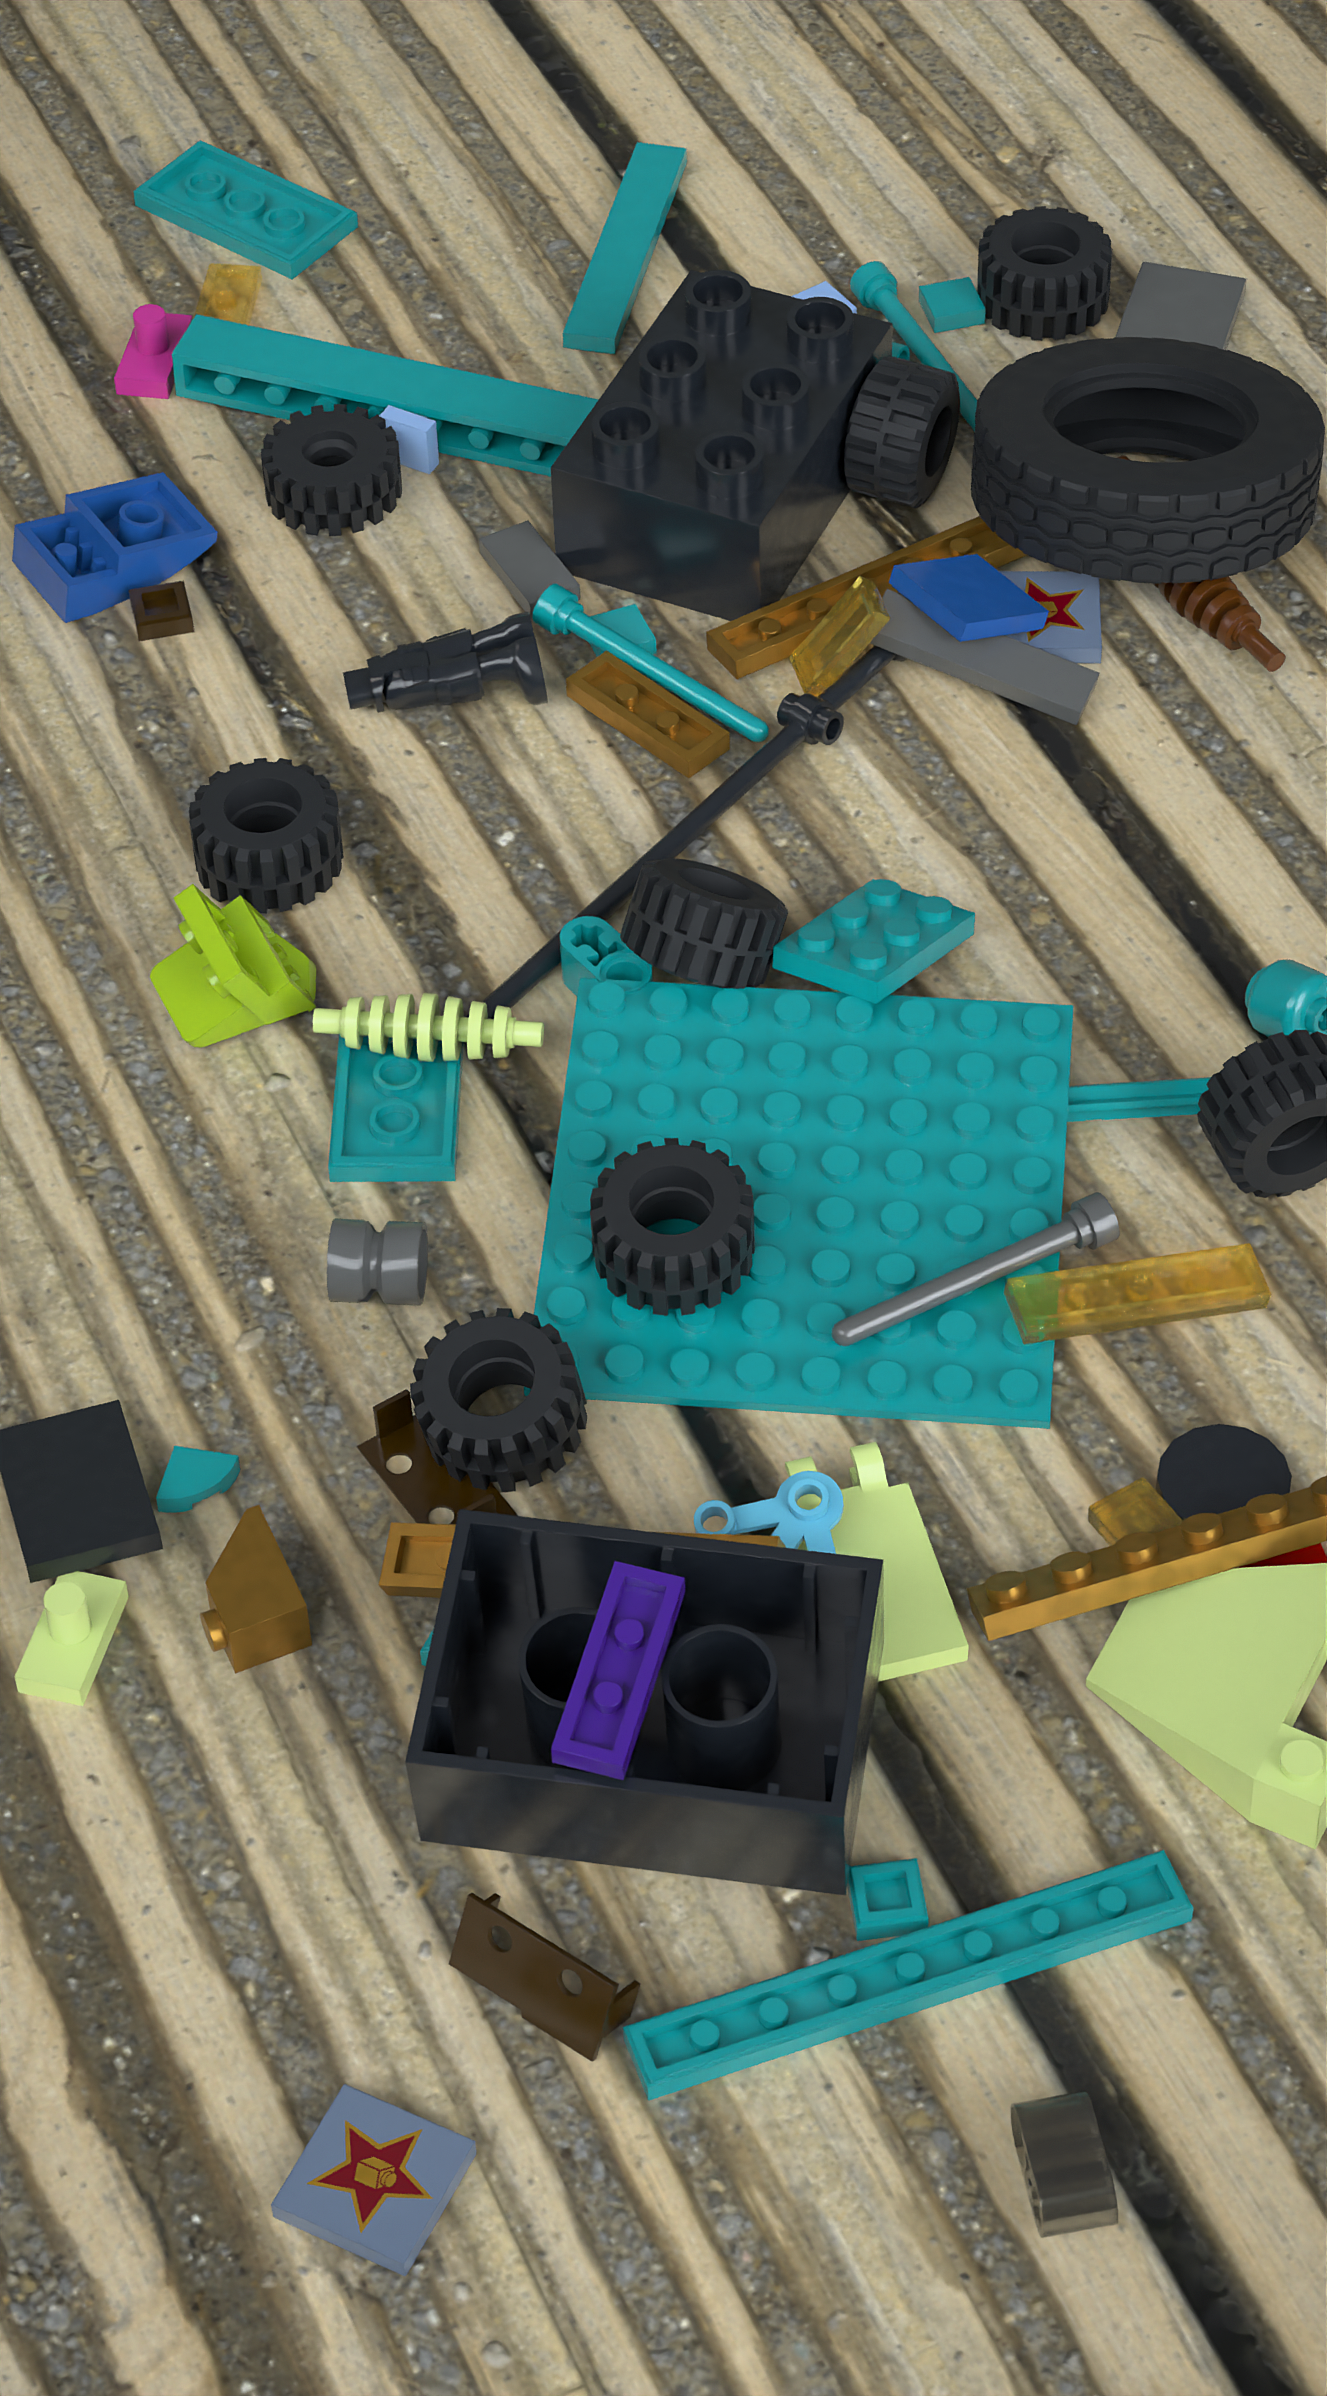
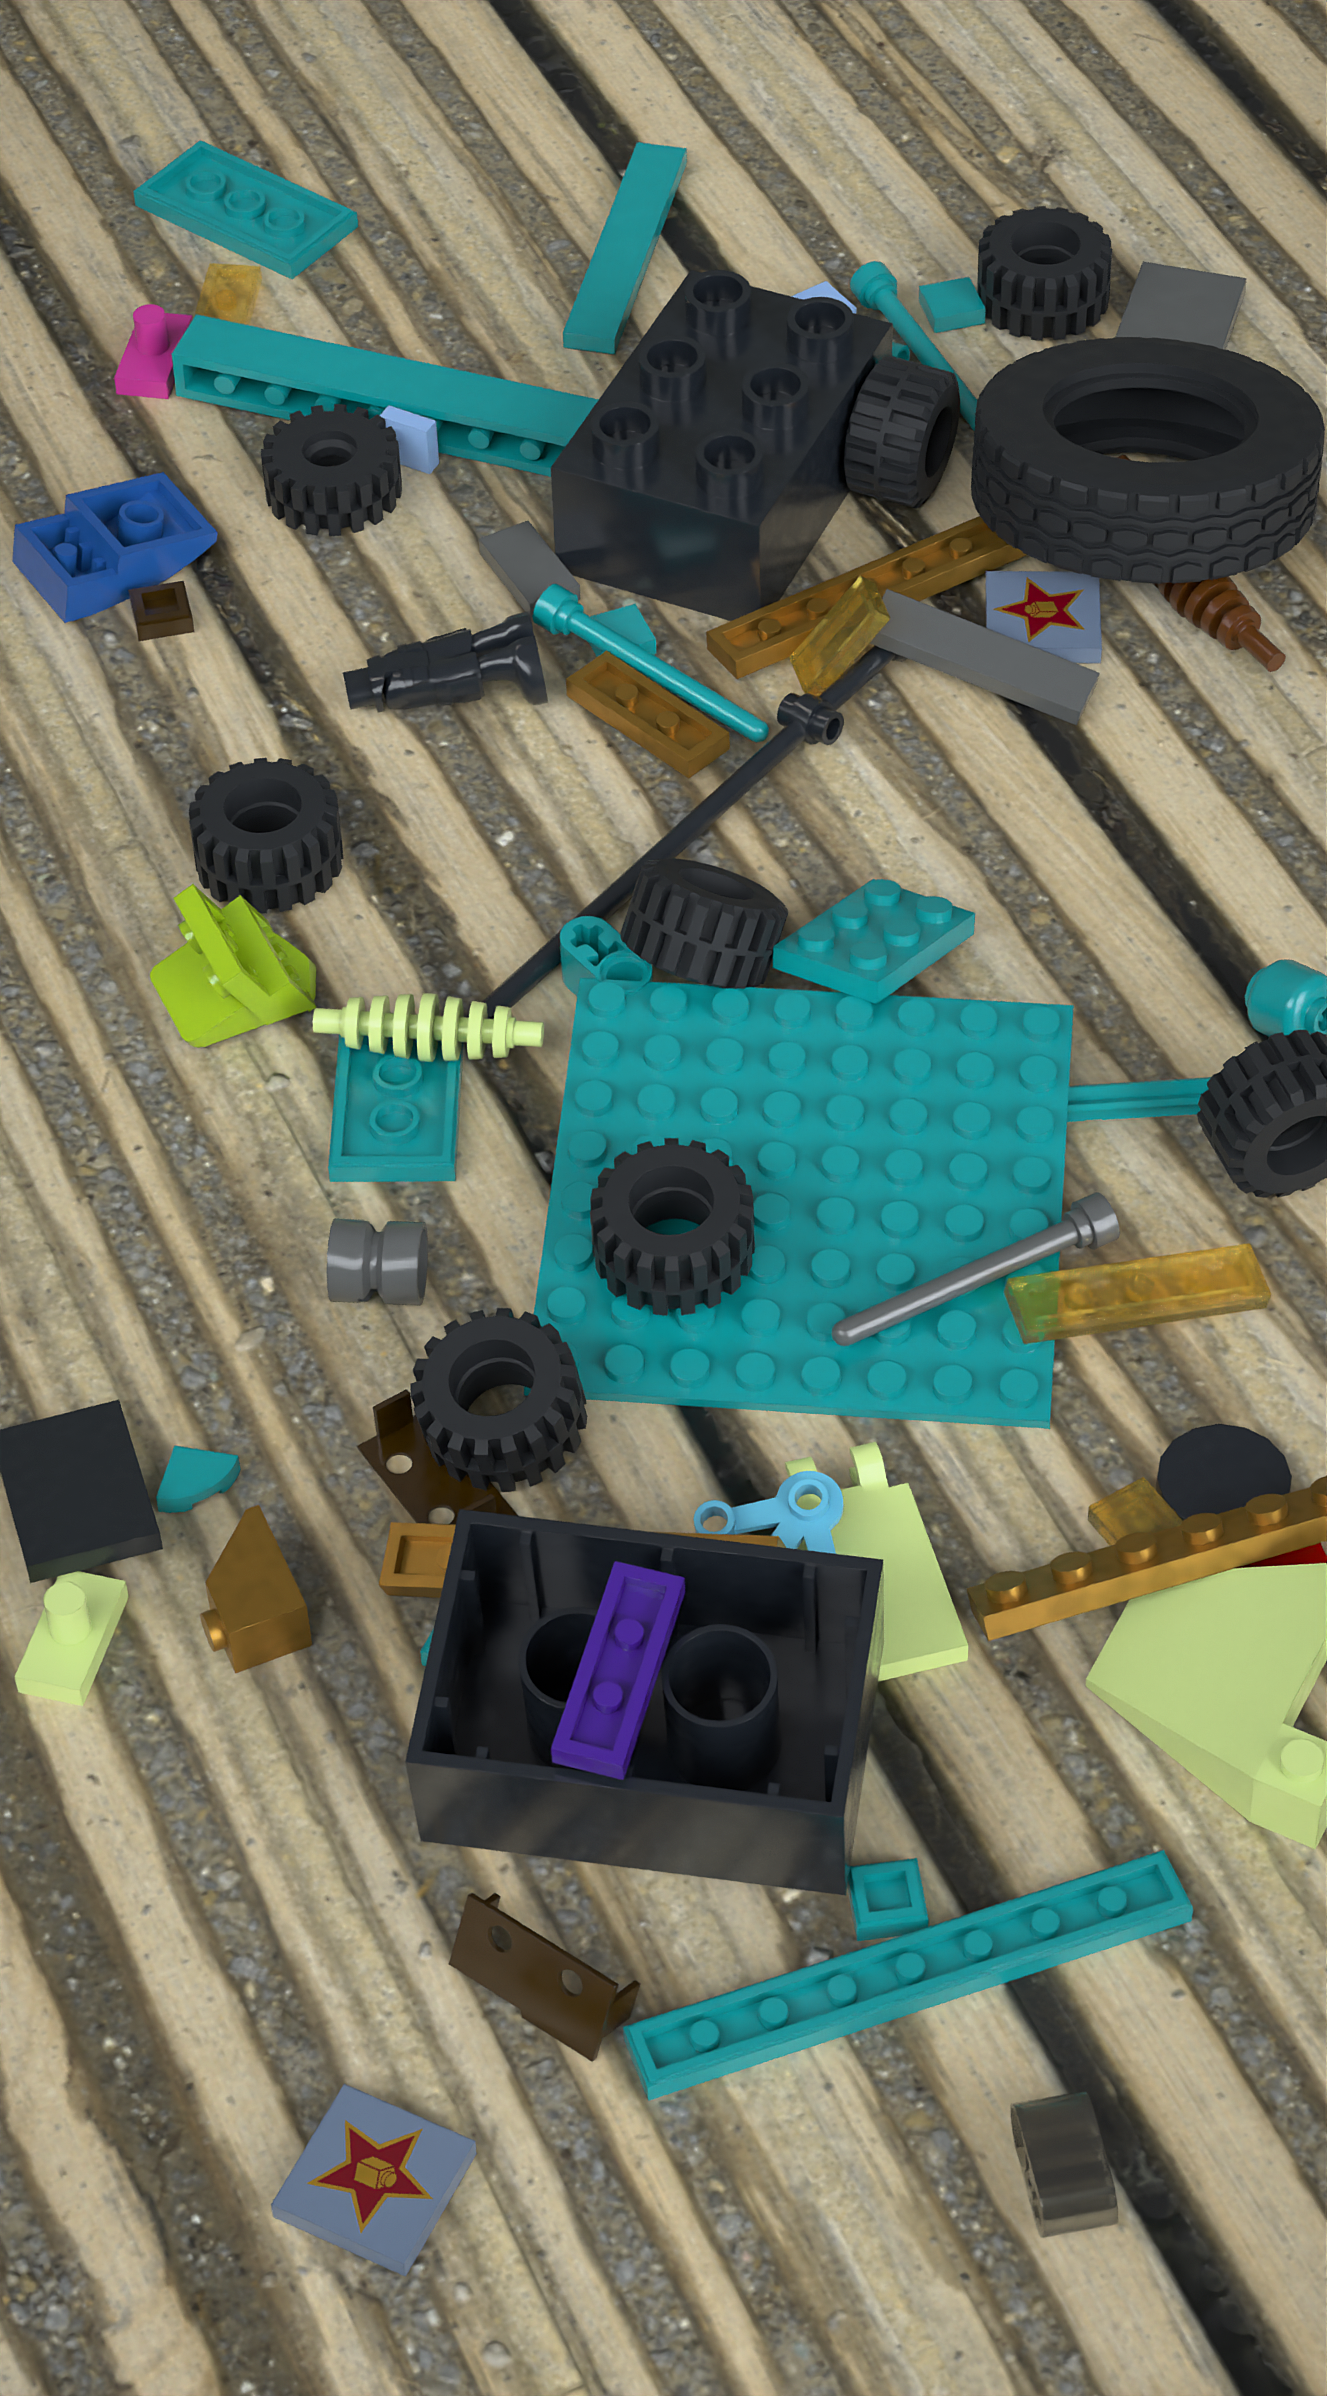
(968, 597): blue tile -> none

